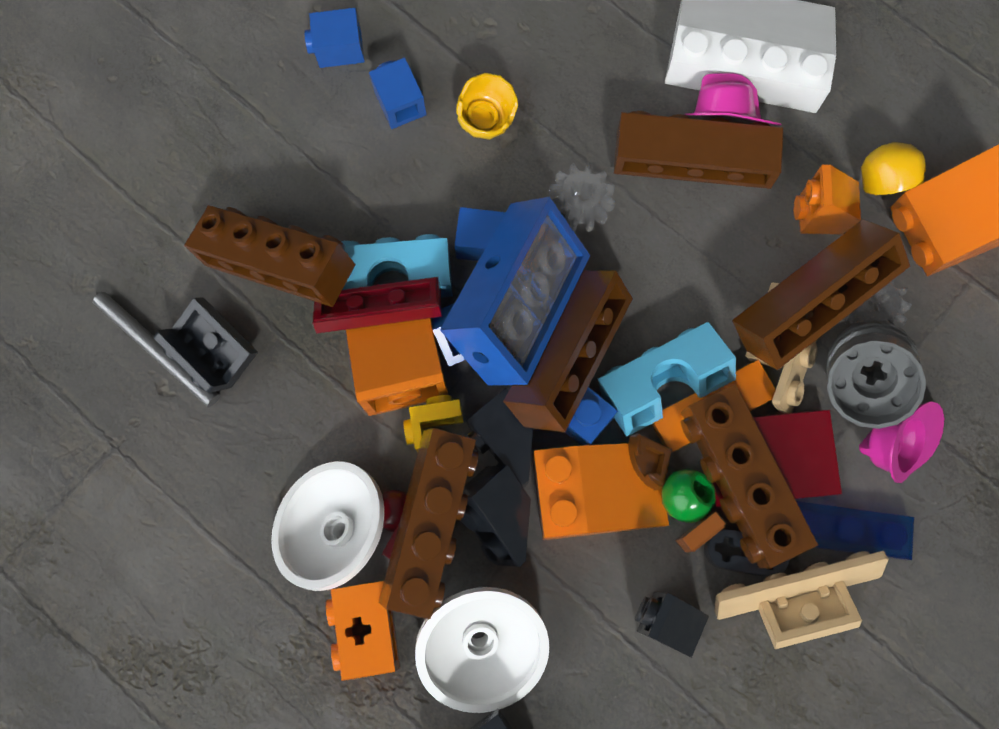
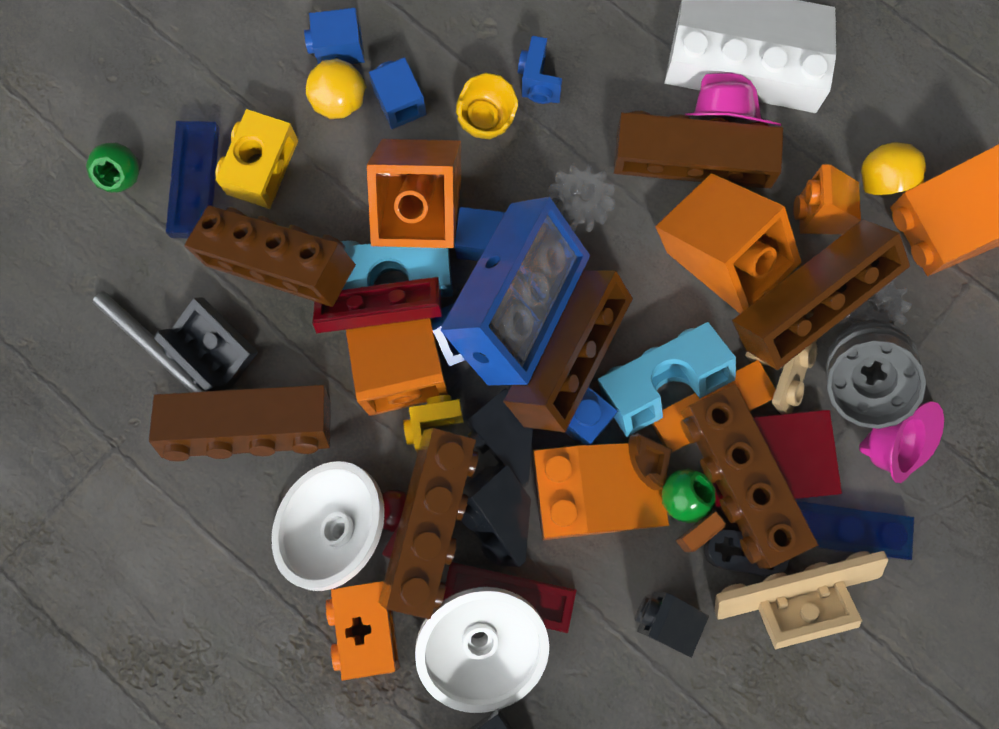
(112, 167): none -> green piece
(191, 175): none -> clear blue plate
(240, 422): none -> reddish brown brick
(261, 179): none -> yellow brick
(335, 89): none -> yellow hair
(414, 193): none -> orange slope
(535, 85): none -> blue bracket
(551, 601): none -> dark red tile
(731, 240): none -> orange slope

